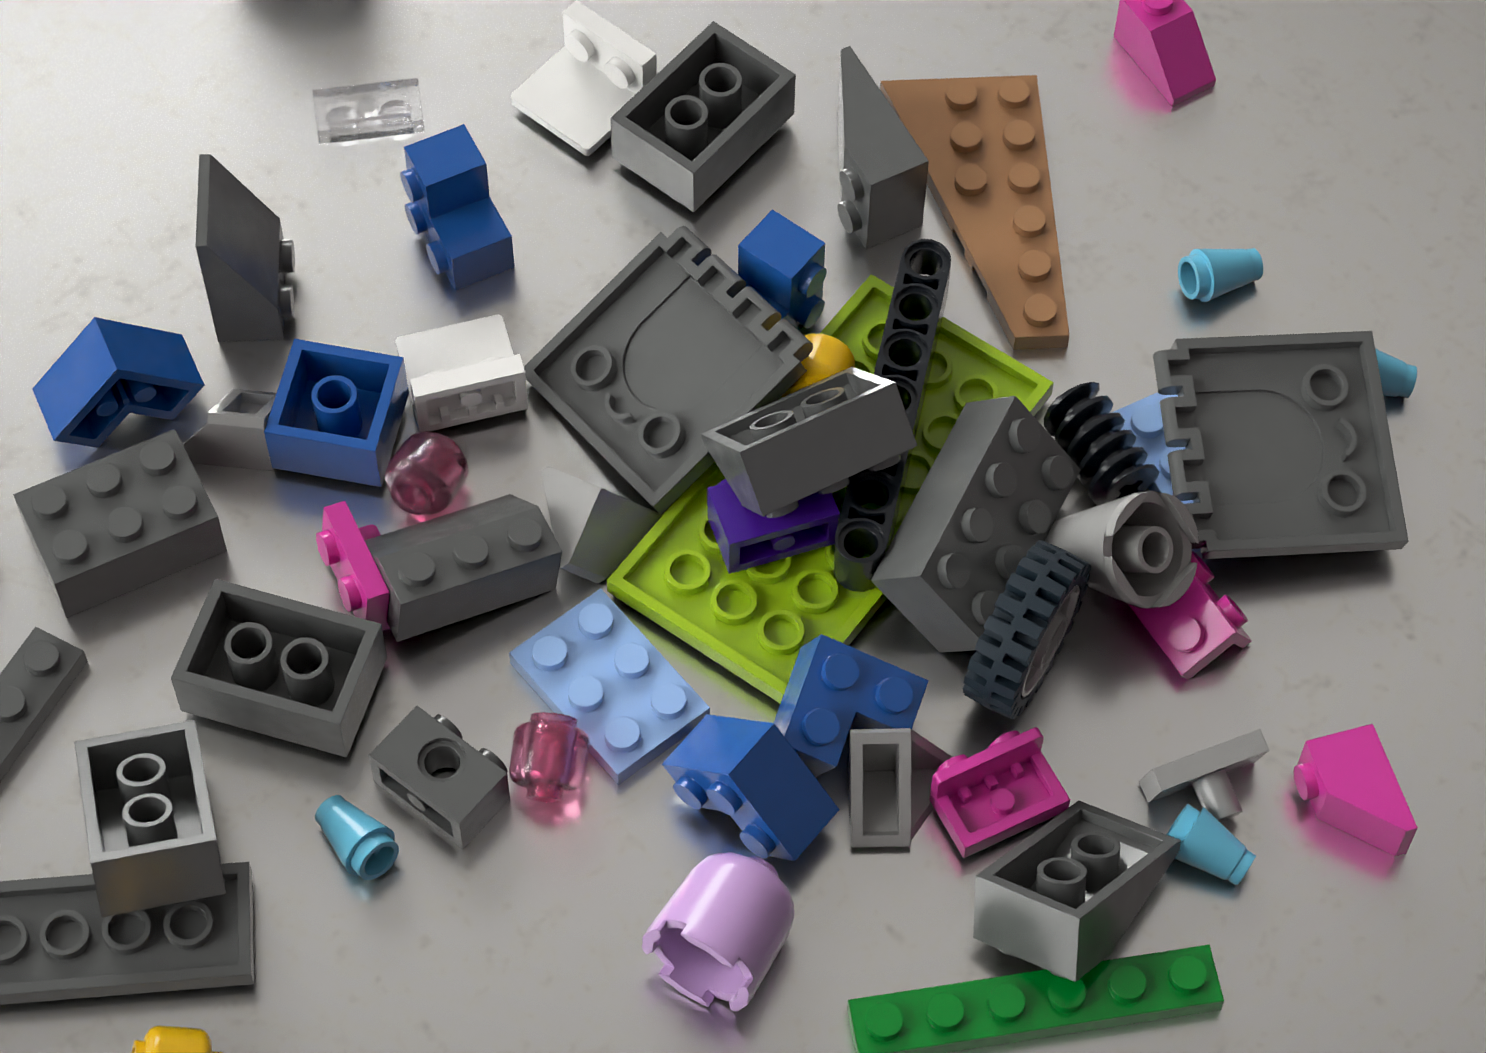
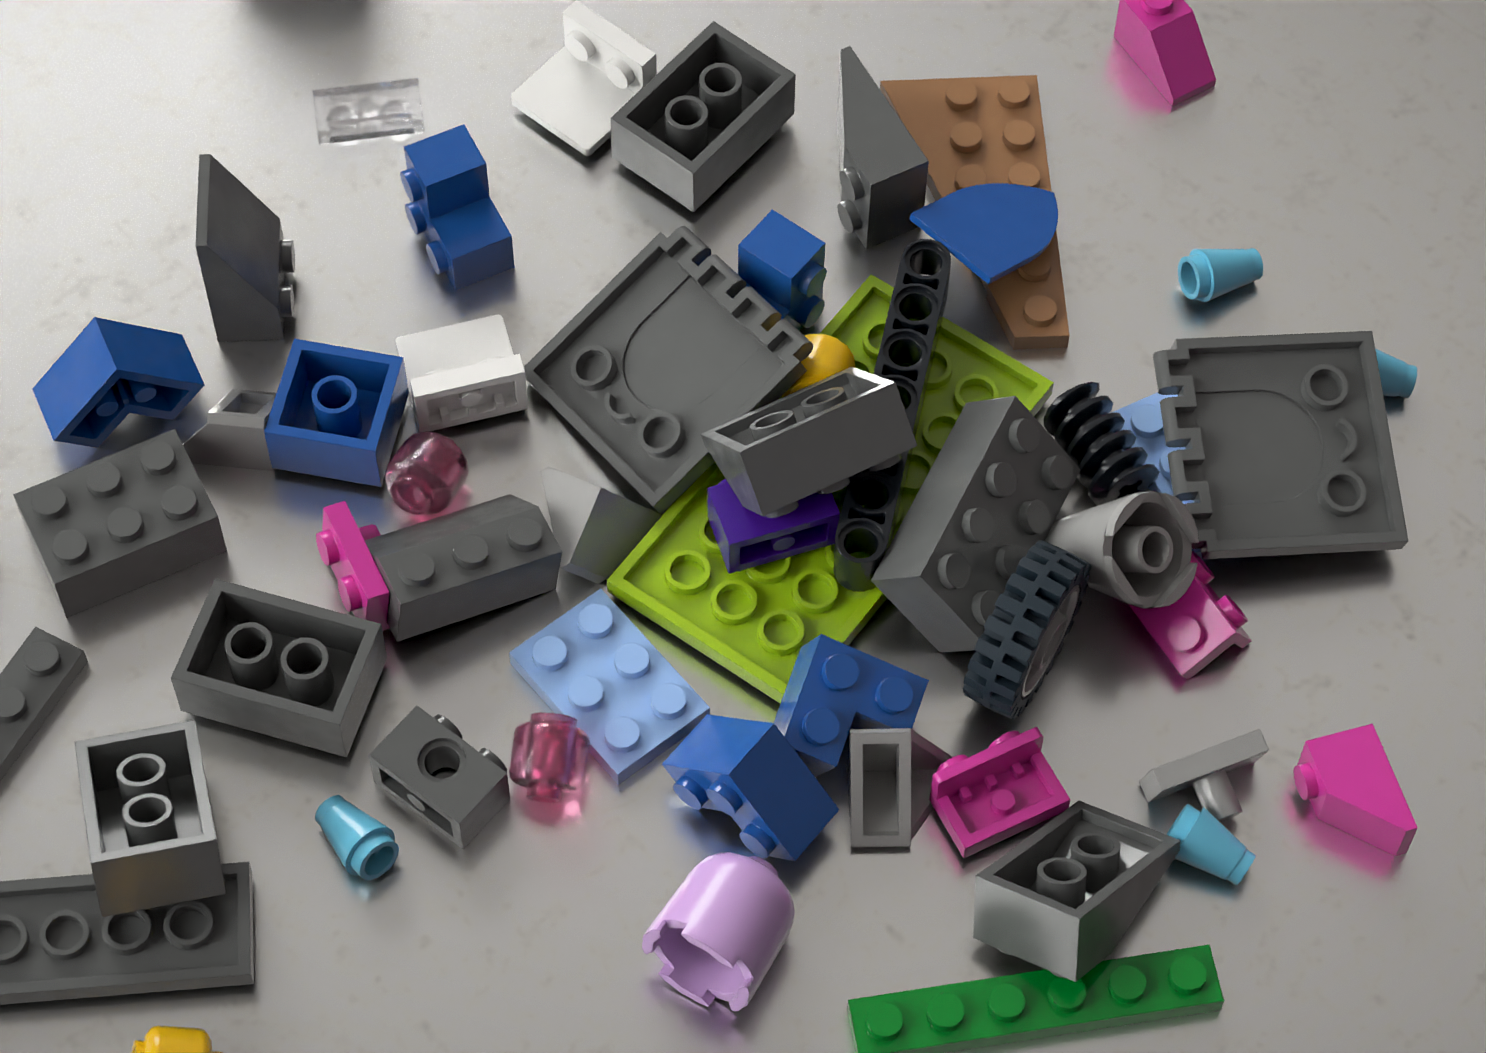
(992, 226): none -> blue shield

